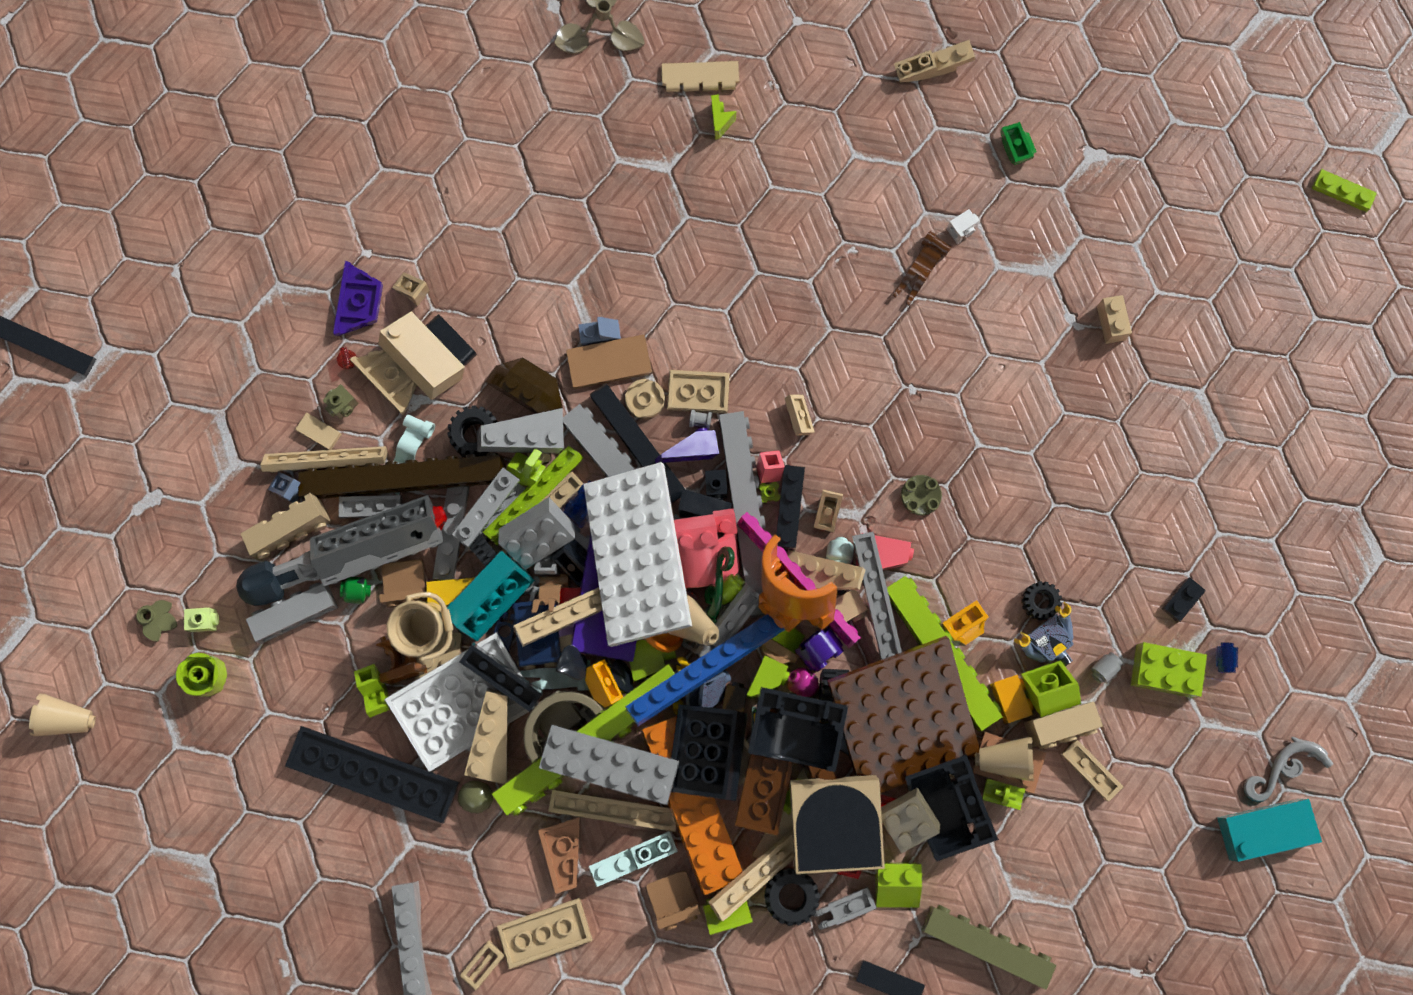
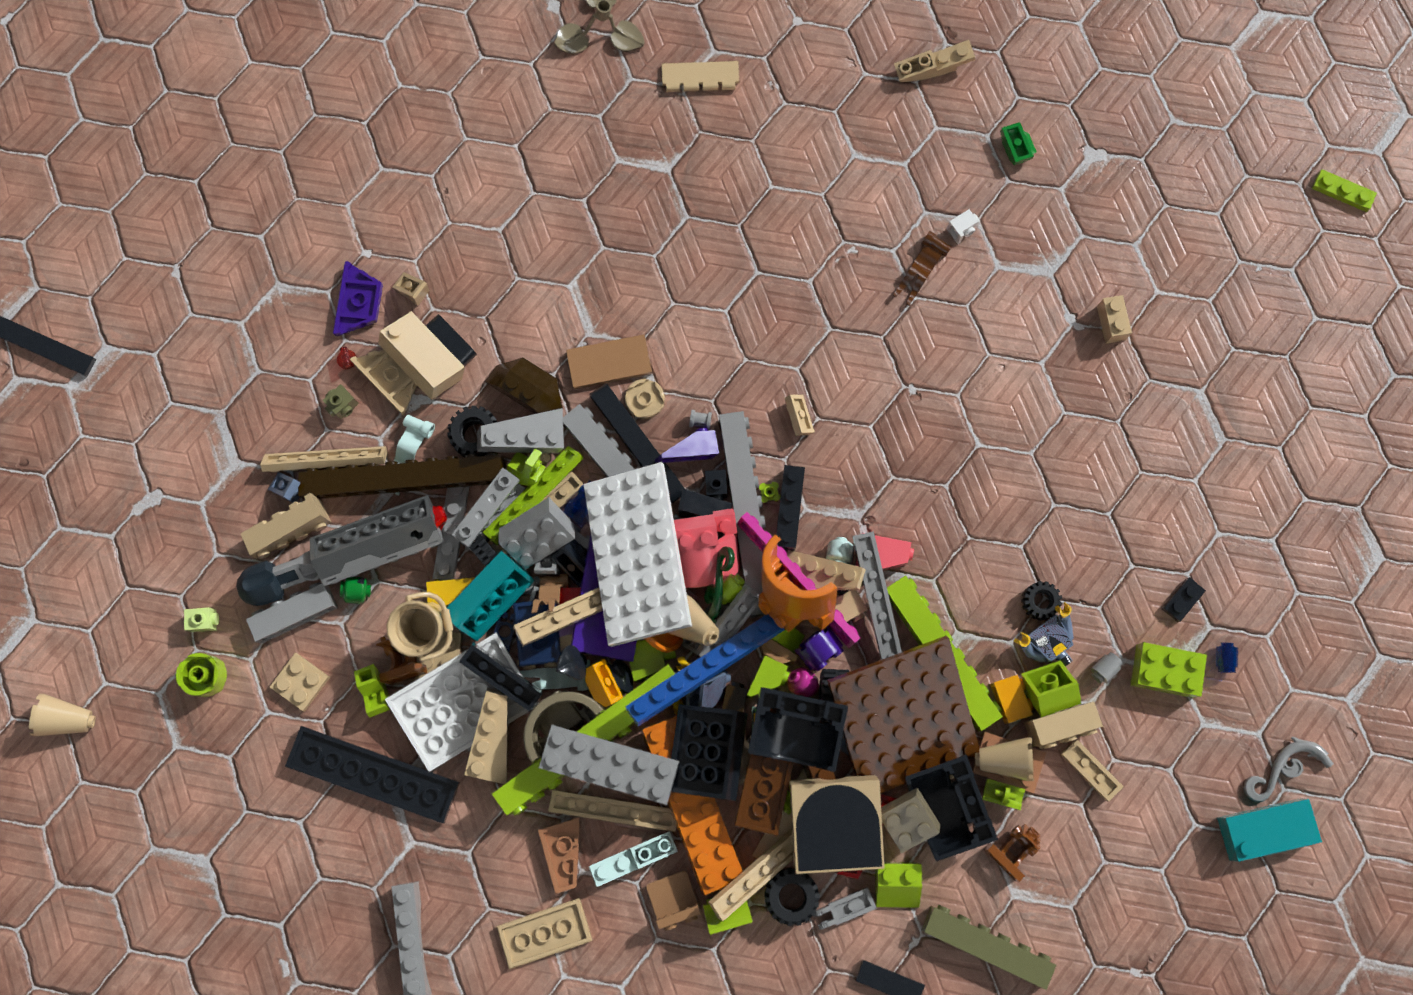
(159, 620): olive plate -> none
(300, 682): none -> tan plate
(318, 431): tan tile -> none
(366, 505): light grey plate -> none
(402, 580): medium nougat bracket -> none
(475, 796): olive hair -> none
(495, 950): tan tile -> none
(600, 331): sand blue slope -> none
(698, 391): tan tile -> none
(721, 119): lime slope -> none
(770, 466): coral brick -> none
(828, 510): tan slope -> none
(921, 495): olive dish -> none
(967, 623): light orange slope -> none
(1003, 856): none -> dark orange tile

